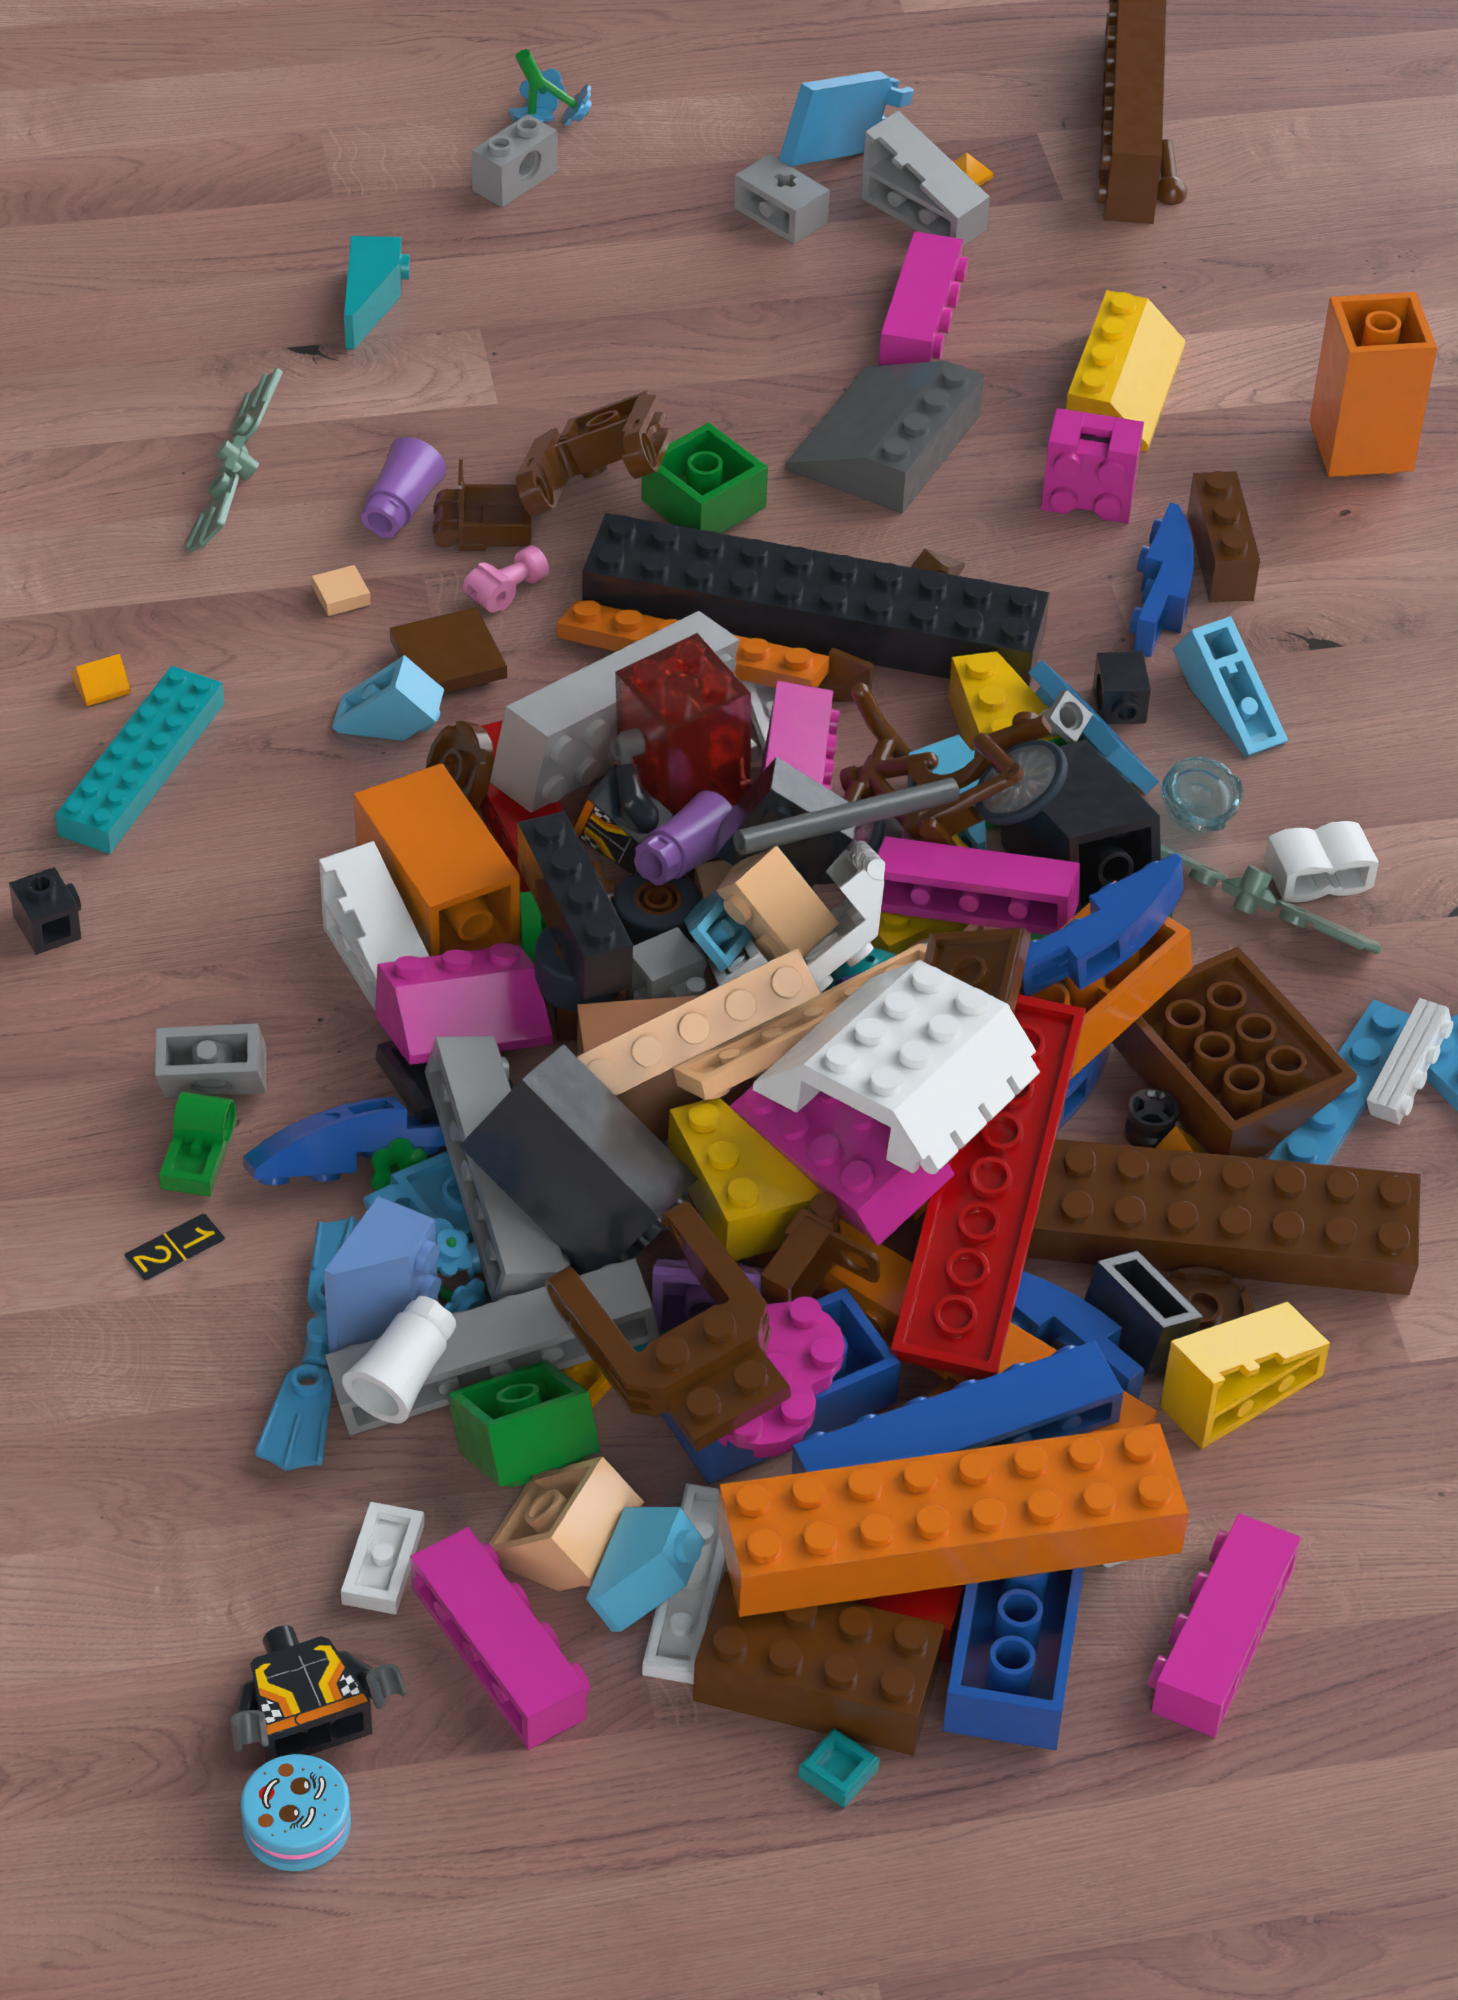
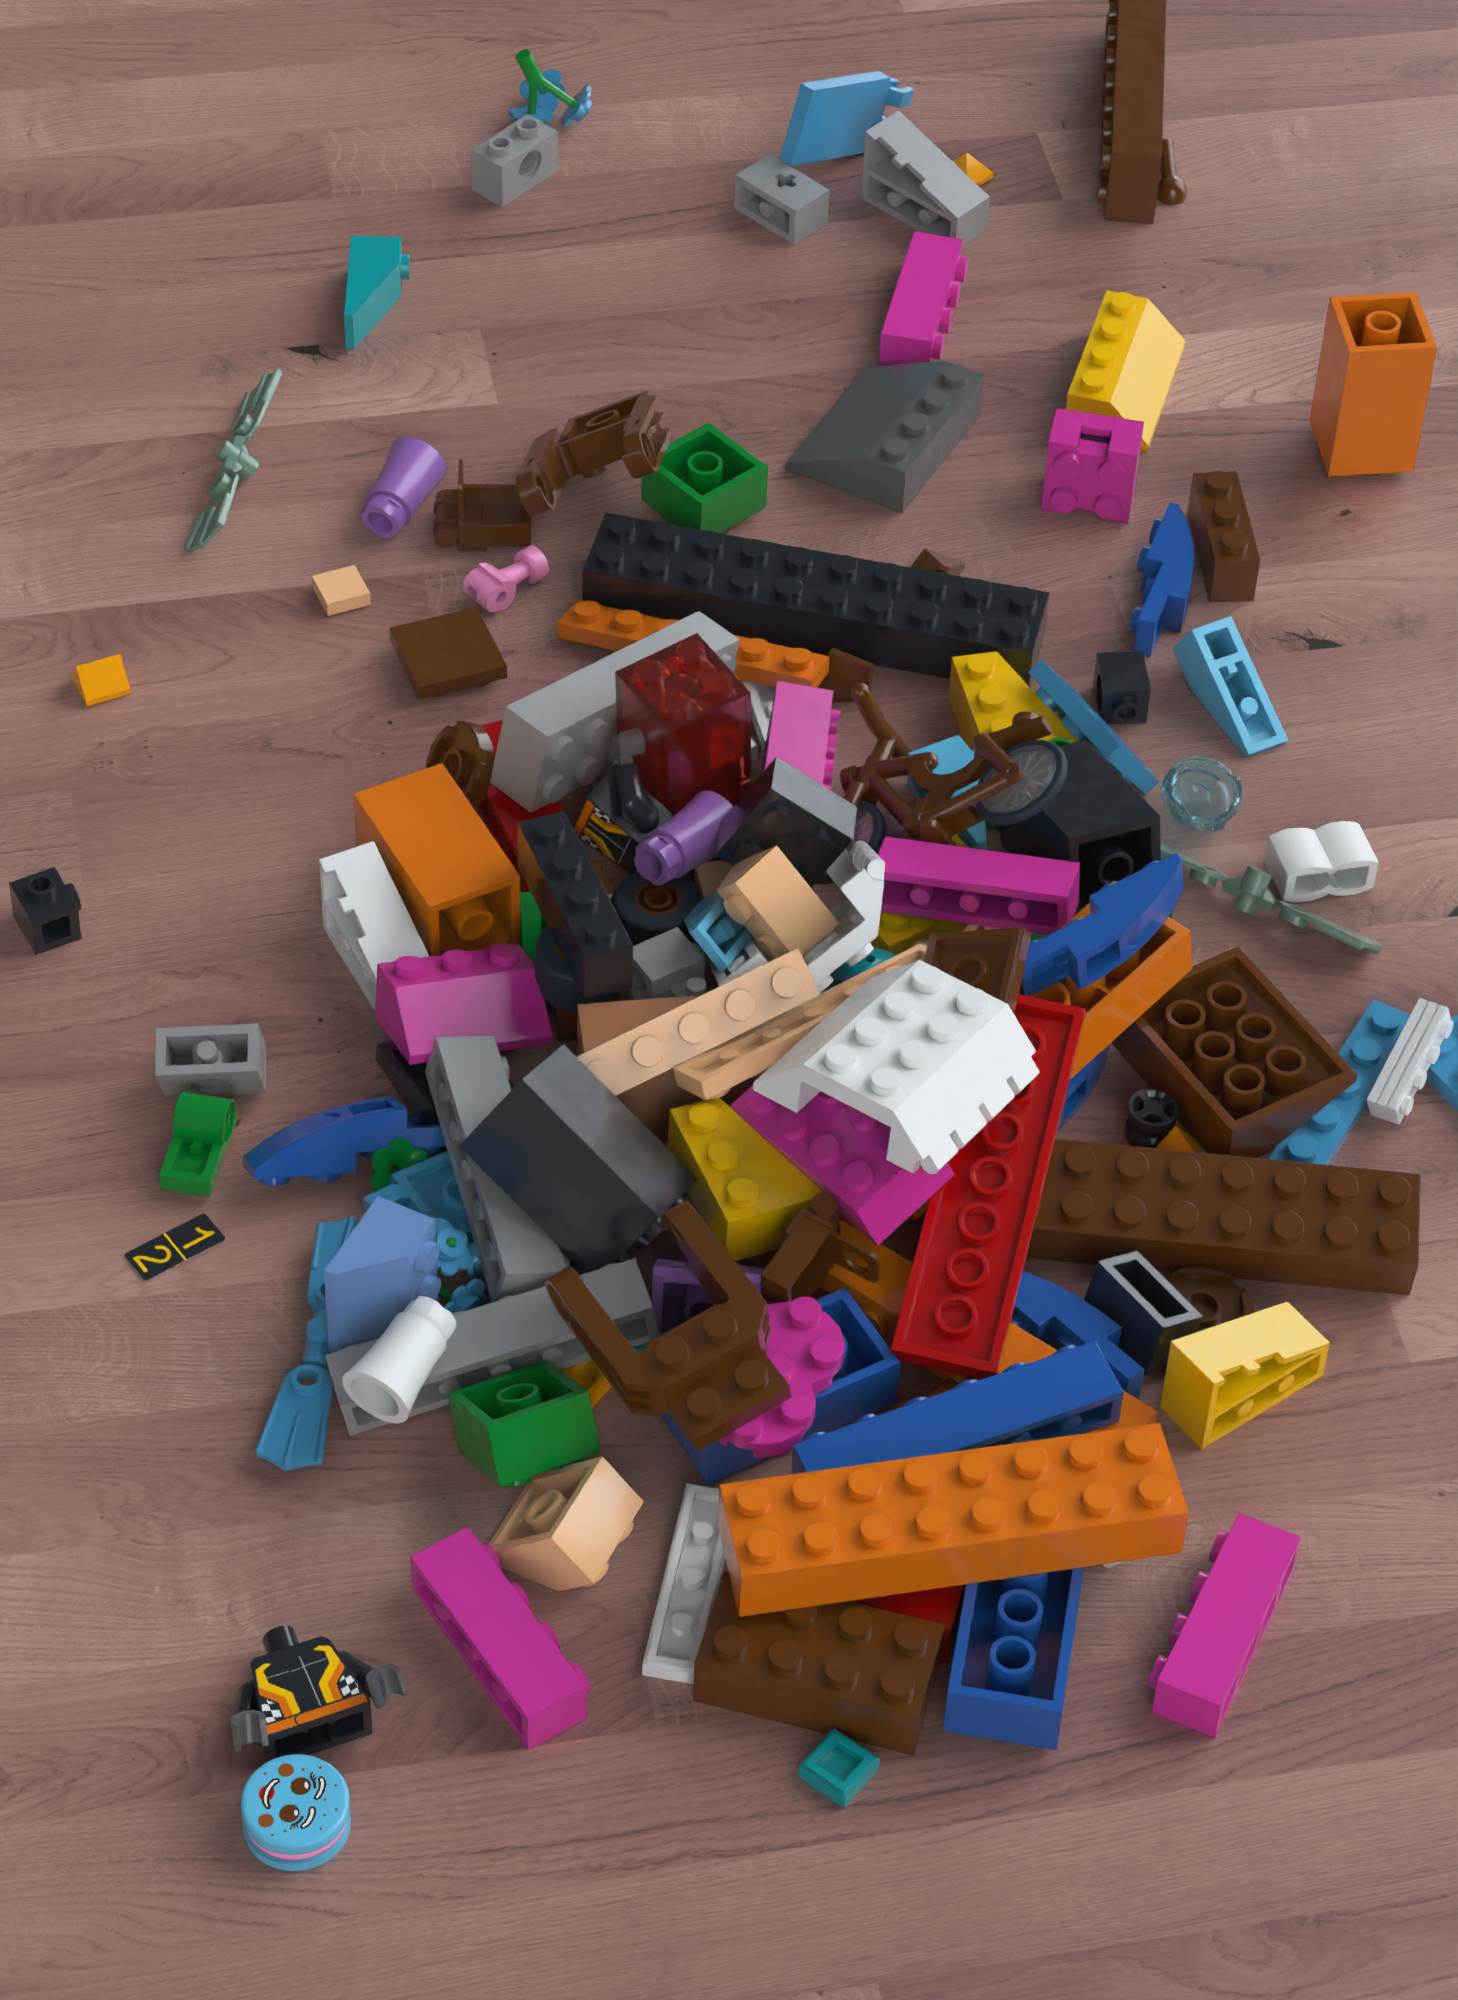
(139, 759): teal piece -> none
(382, 1558): white plate -> none
(390, 703): medium azure slope -> none
(644, 1564): medium azure slope -> none
(845, 816): dark grey piece -> none
(1067, 717): light grey piece -> none

